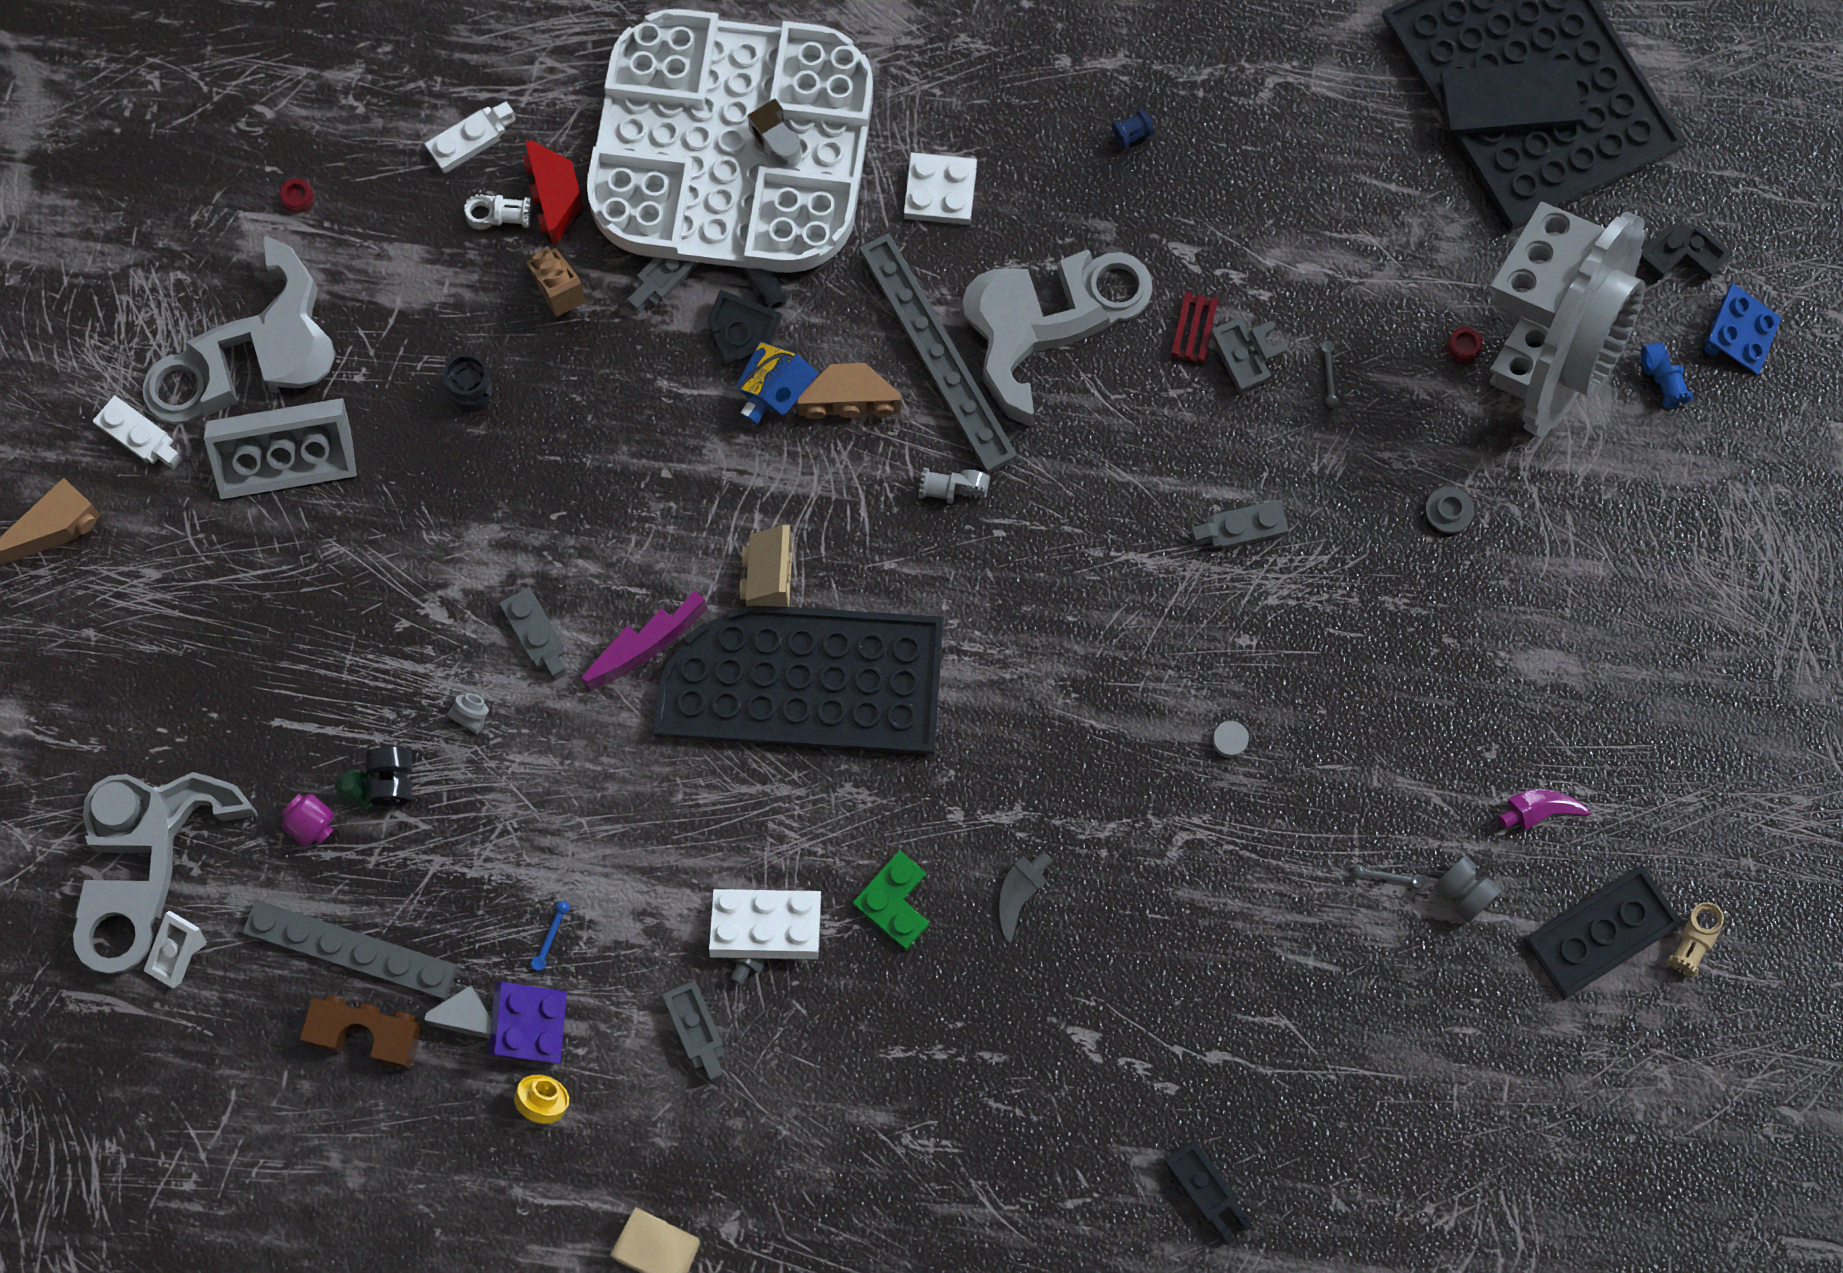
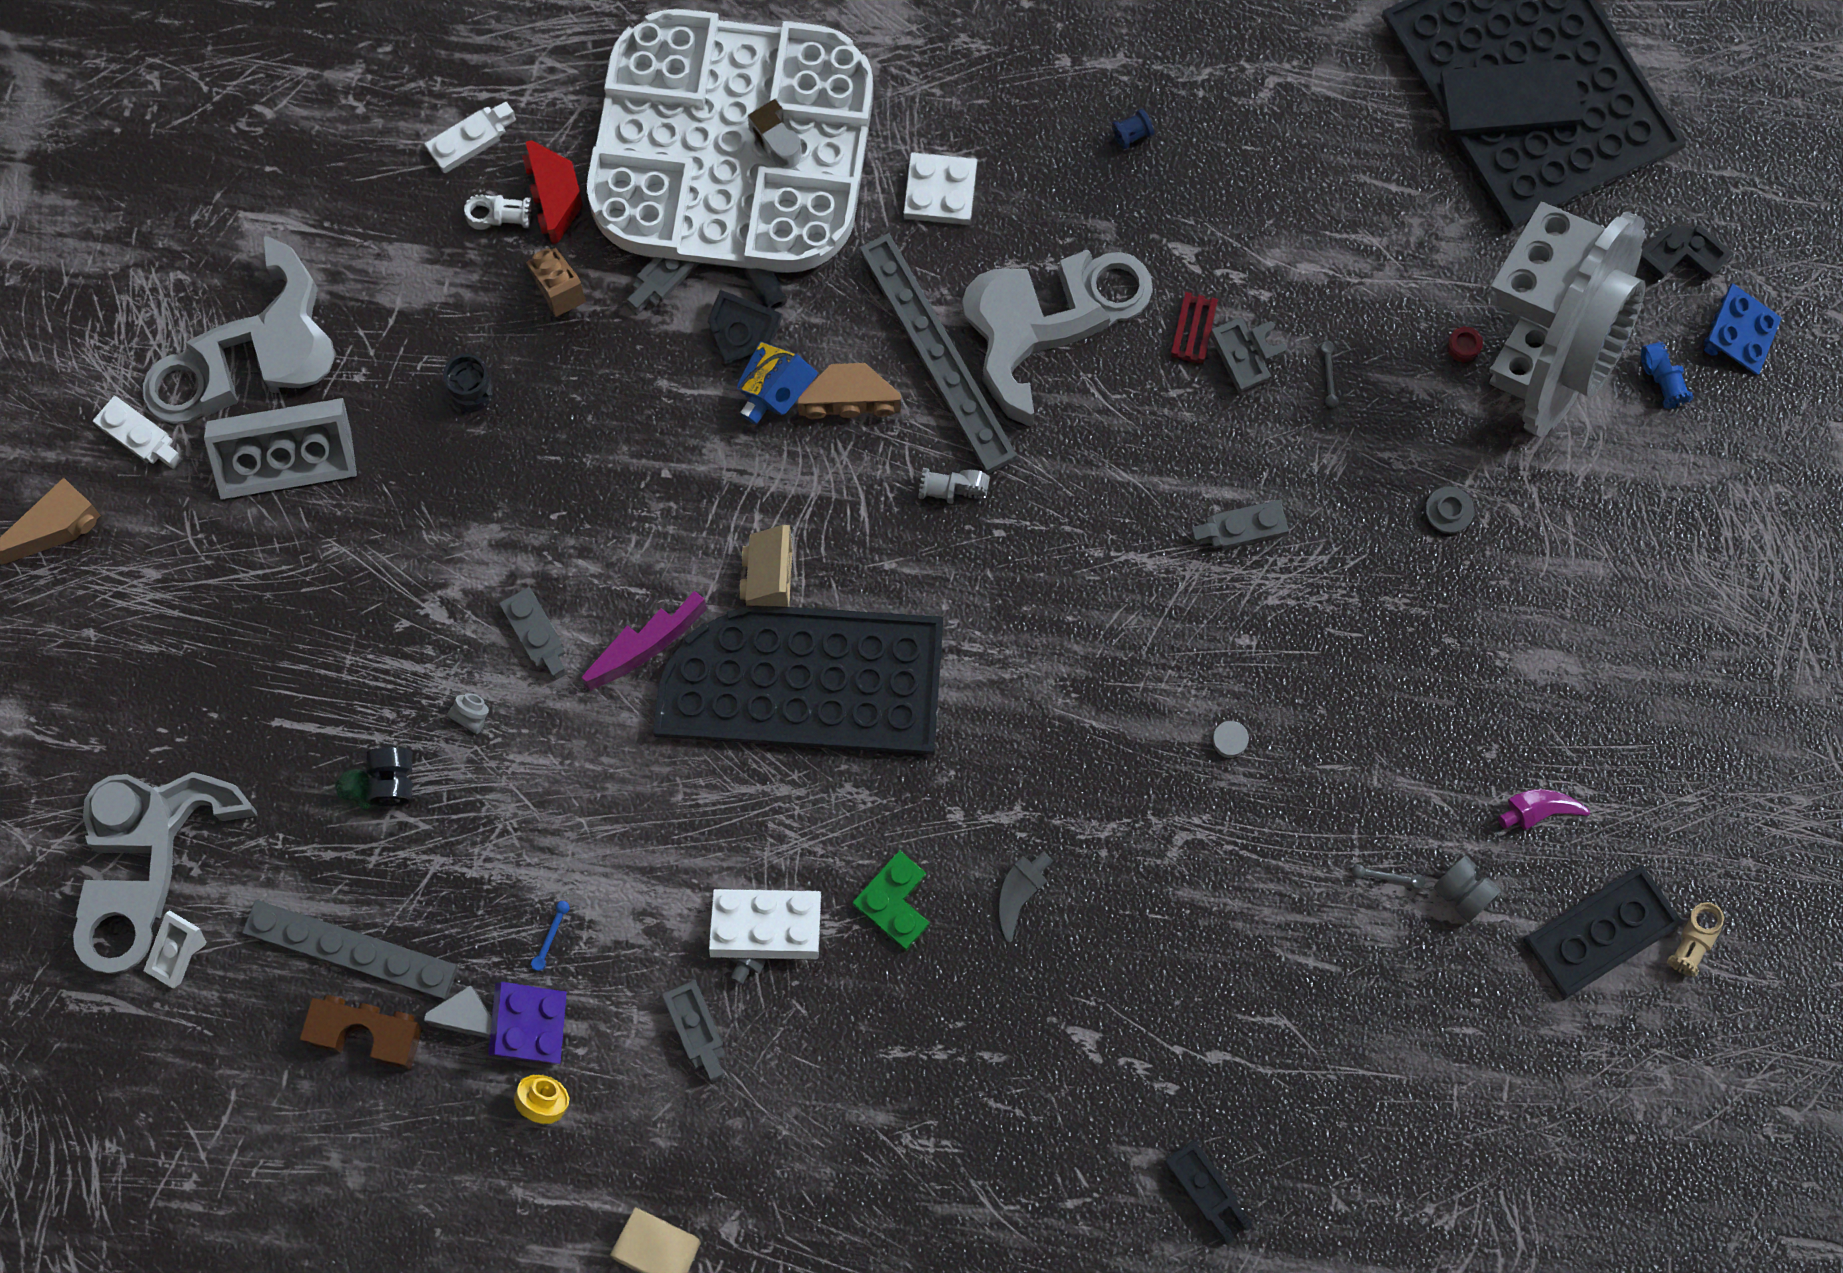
(296, 195): dark red tile -> none
(307, 820): magenta head -> none

